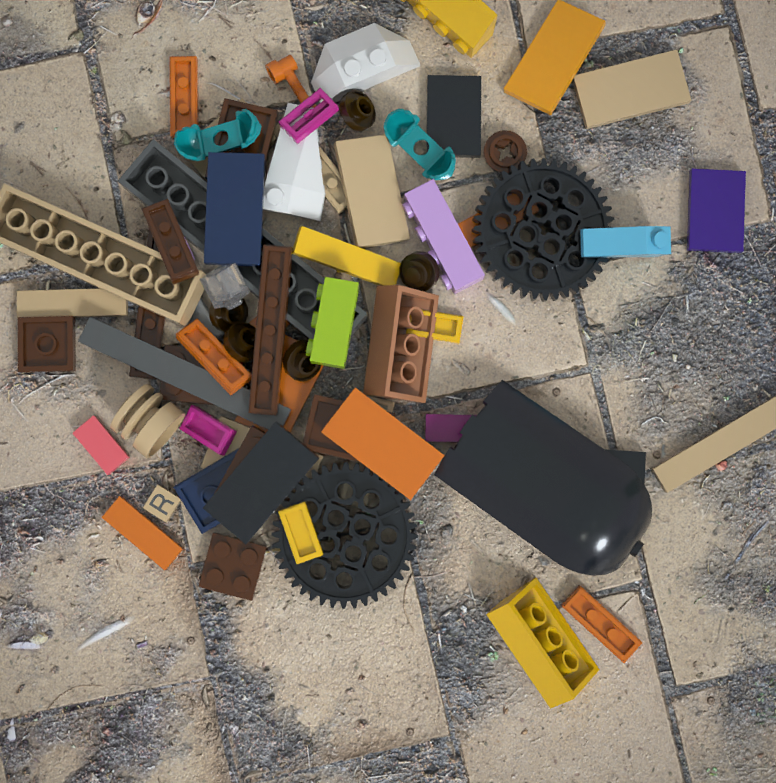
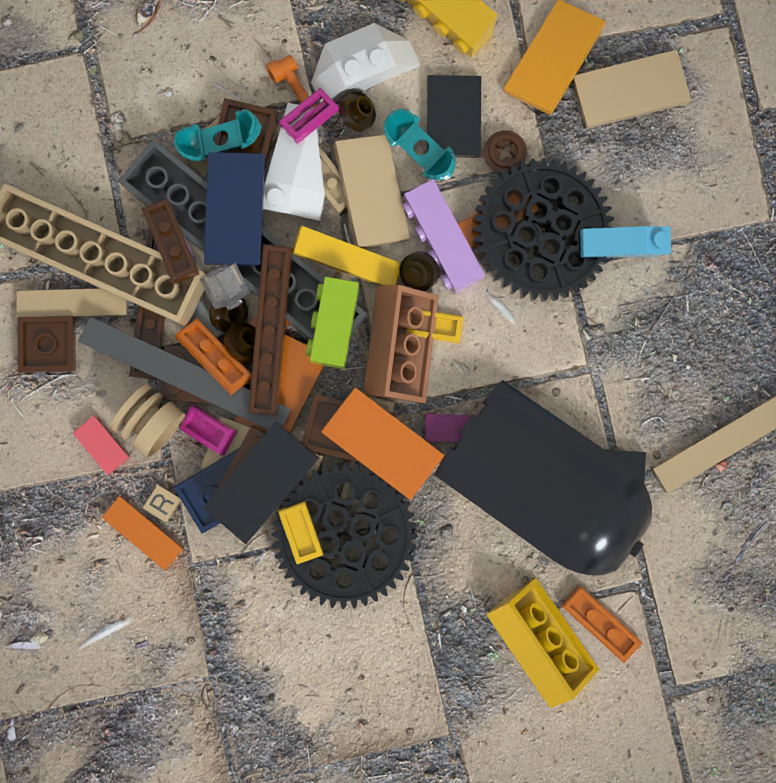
(183, 92): orange tile -> none
(232, 566): reddish brown plate -> none
(298, 364): dark brown plate -> none
(716, 210): dark purple tile -> none

